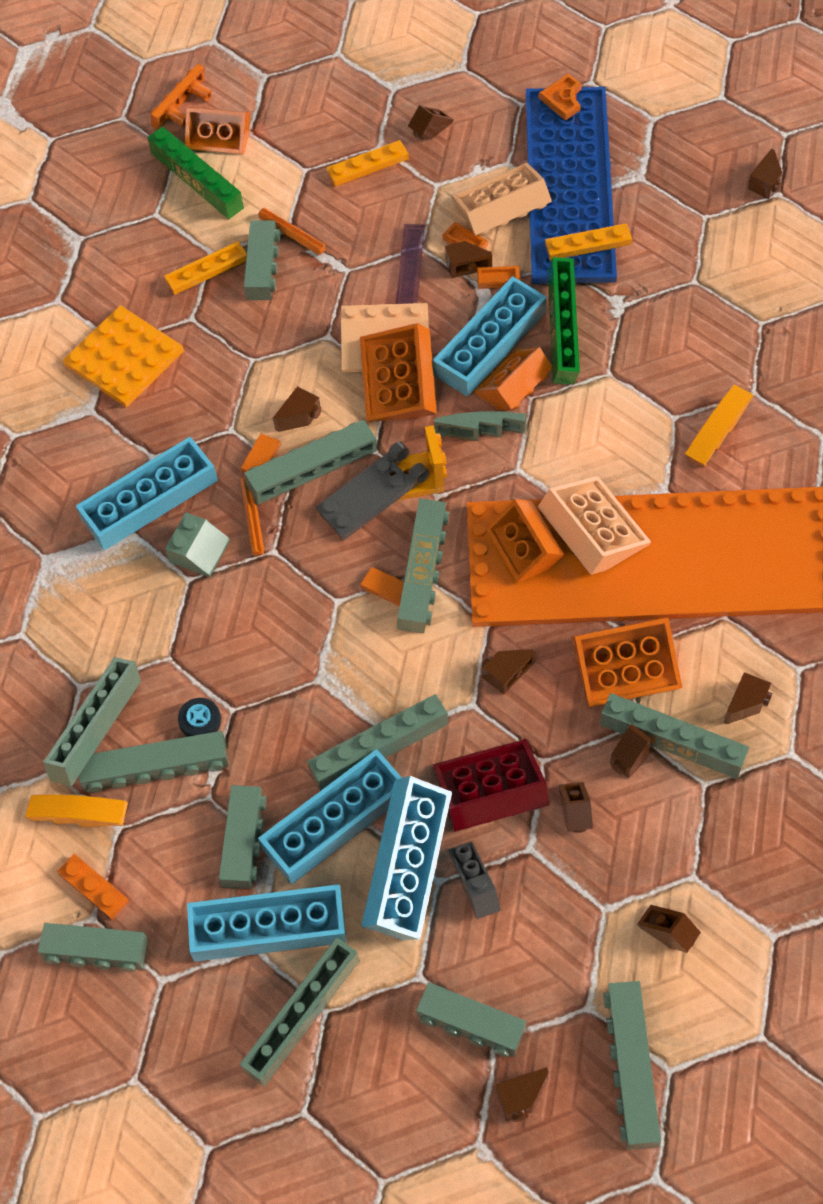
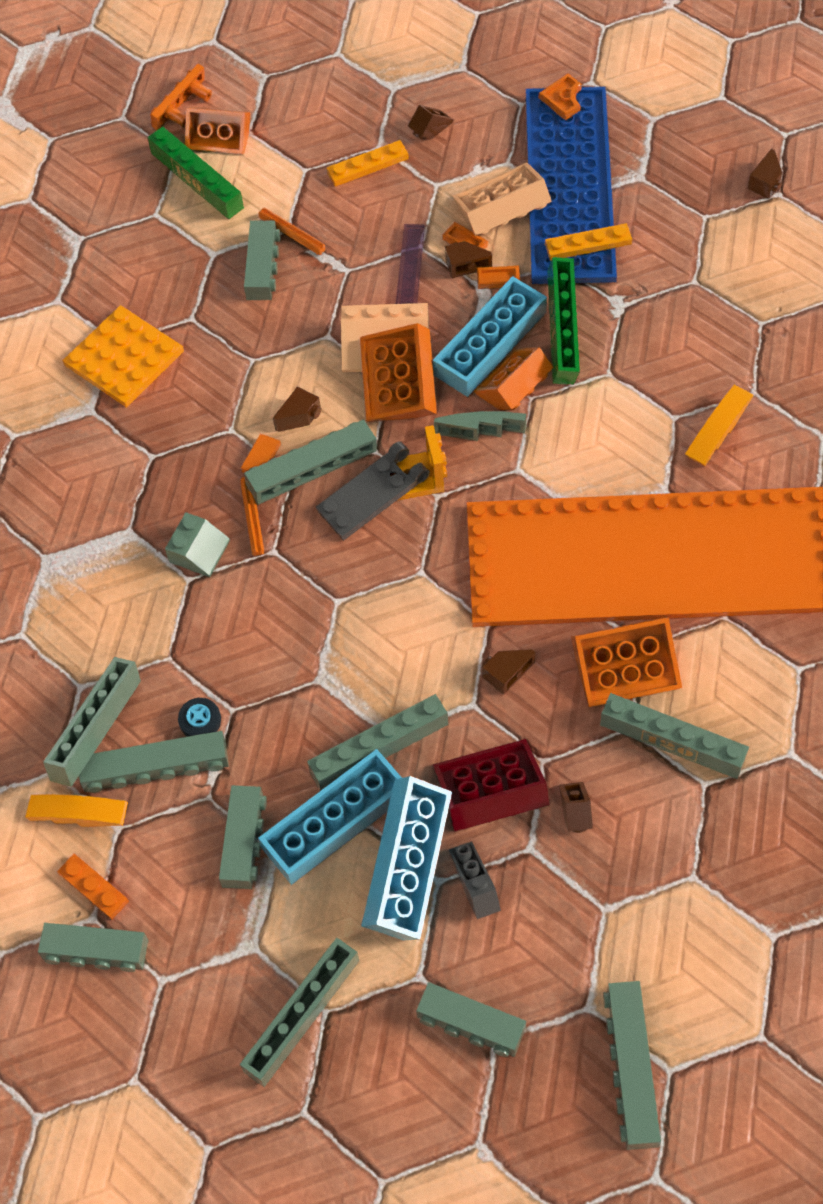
(147, 493): medium azure brick -> none
(206, 268): light orange plate -> none
(266, 923): medium azure brick -> none
(383, 586): orange tile -> none
(421, 566): sand green brick -> none
(521, 1094): reddish brown slope -> none
(524, 540): orange slope -> none
(593, 523): light nougat slope -> none
(630, 752): reddish brown slope -> none
(669, 927): reddish brown slope -> none
(748, 698): reddish brown slope -> none

